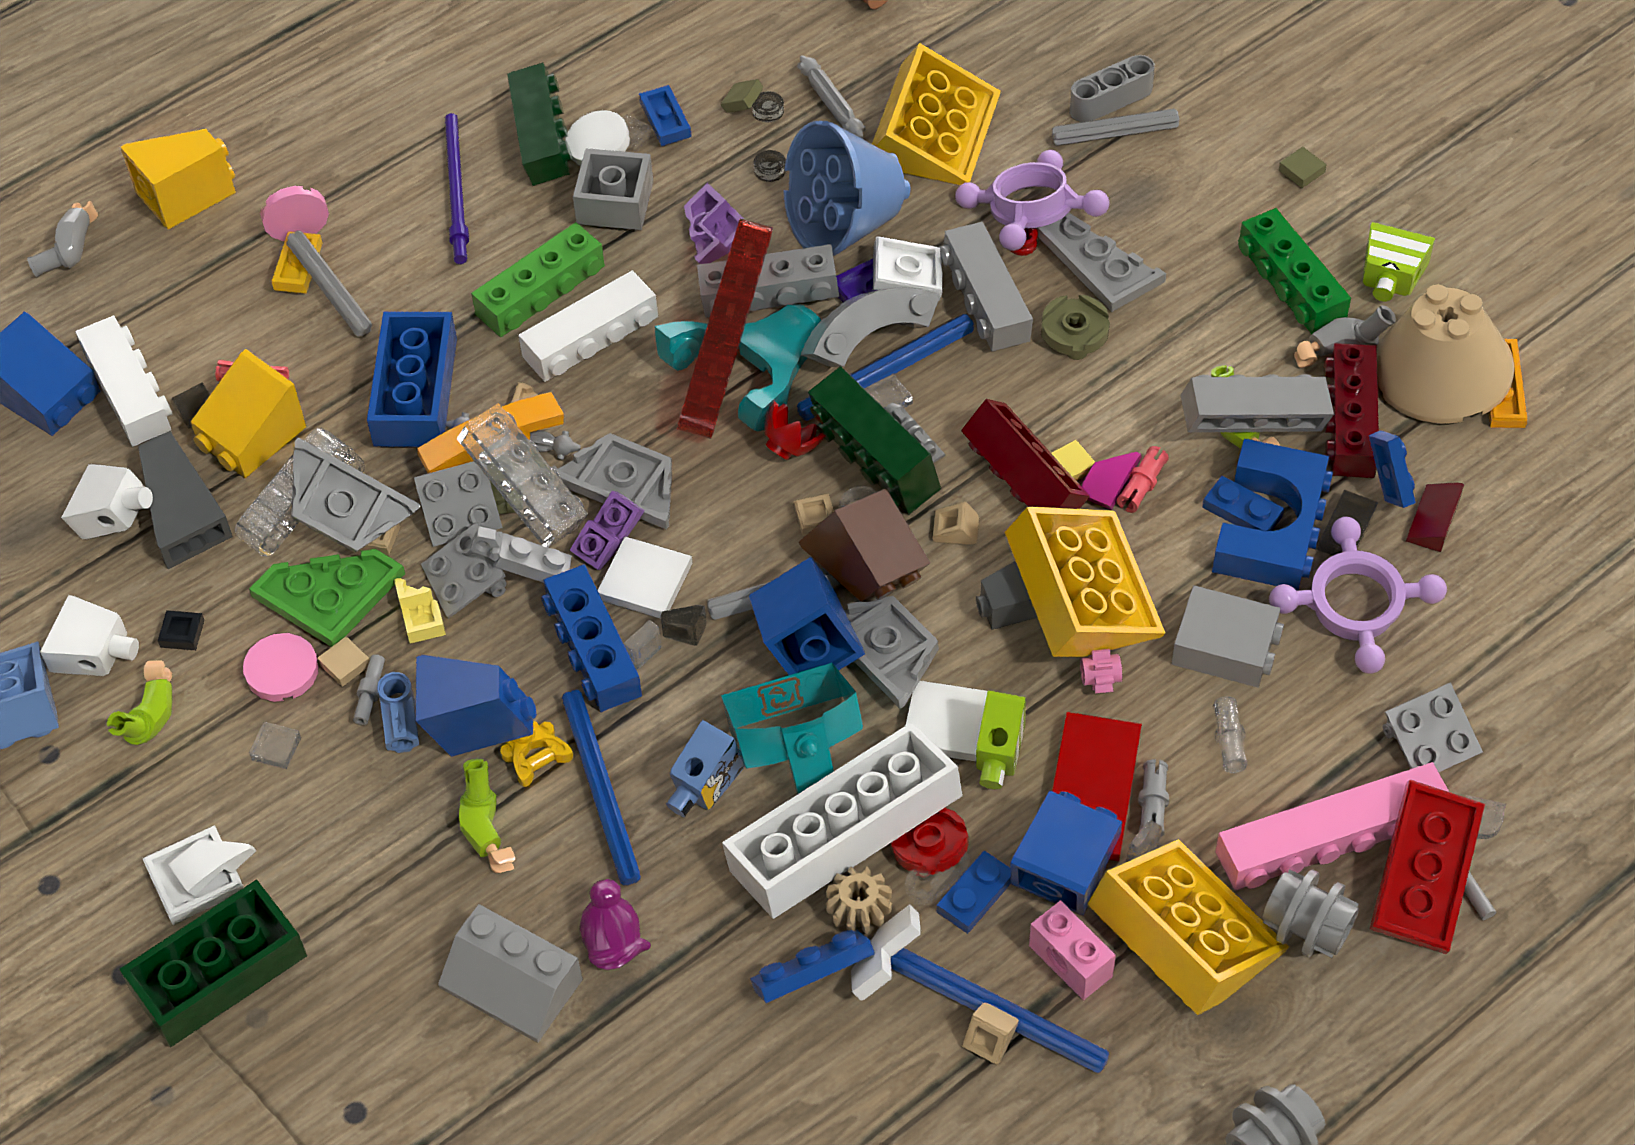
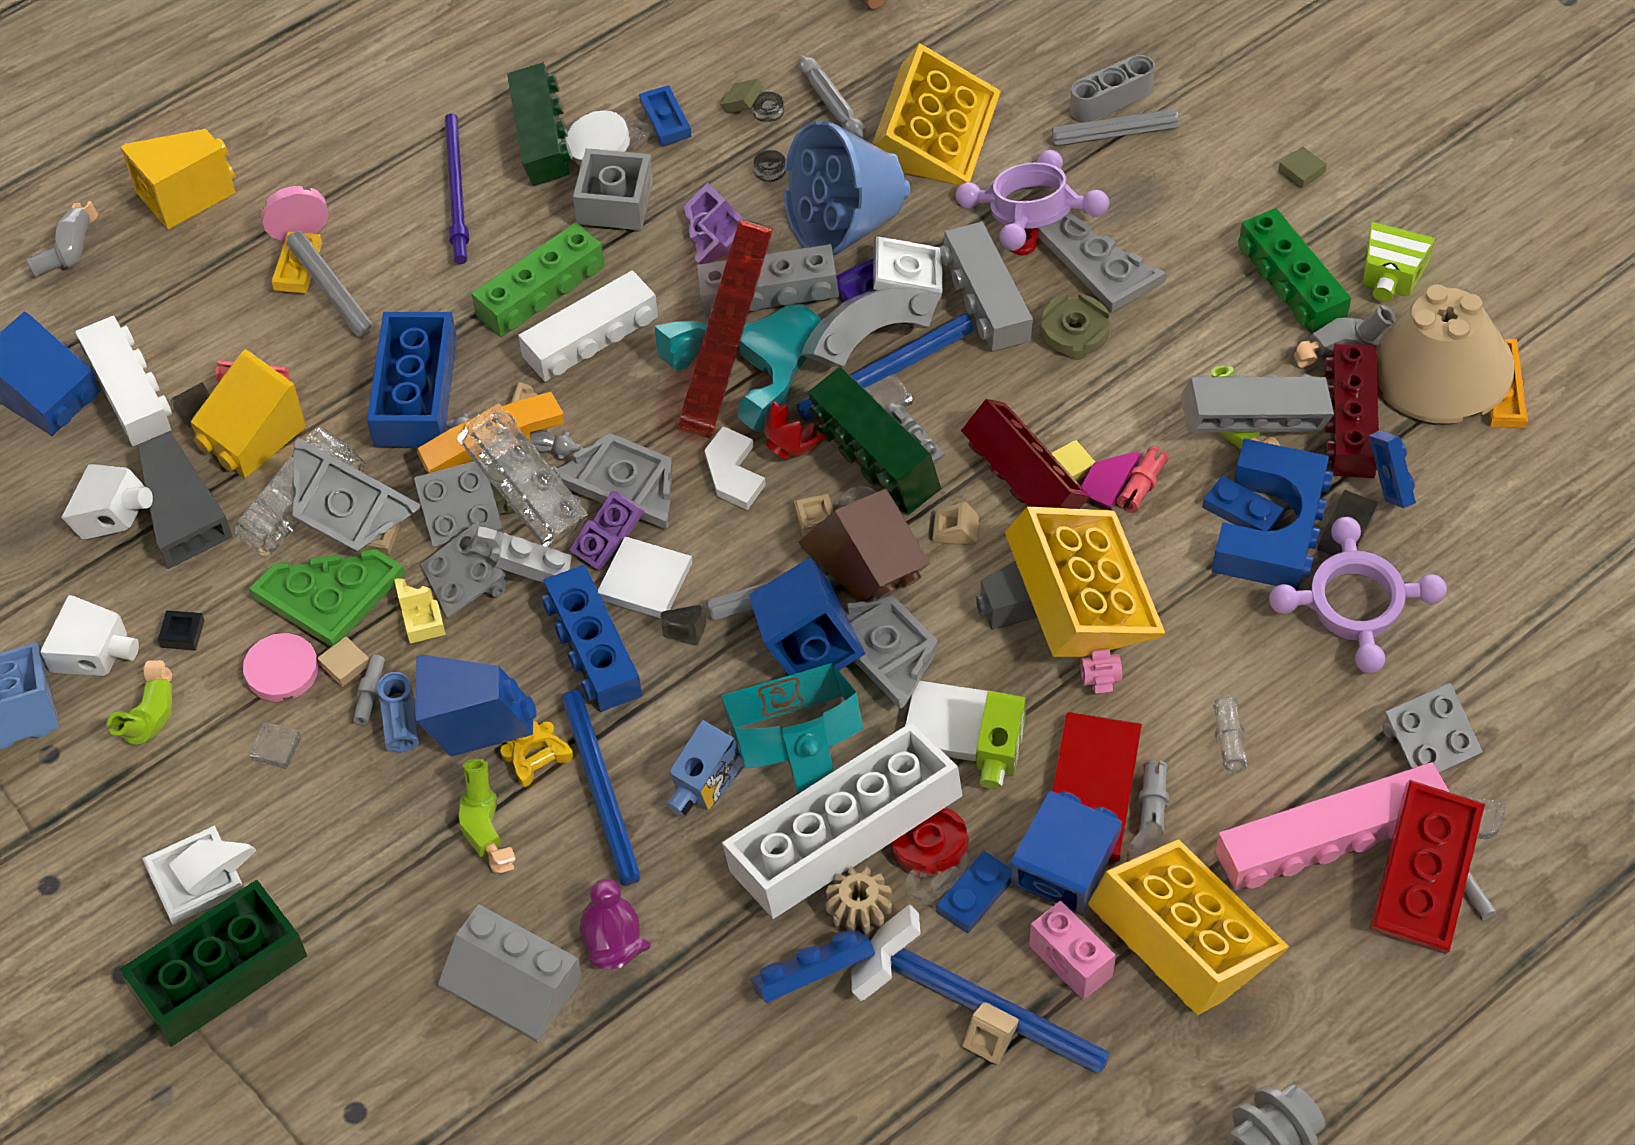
(643, 644): clear tile -> none
(729, 479): none -> white tile
(1227, 636): light grey brick -> none
(1310, 913): light grey piece -> none
(1435, 515): dark red slope -> none

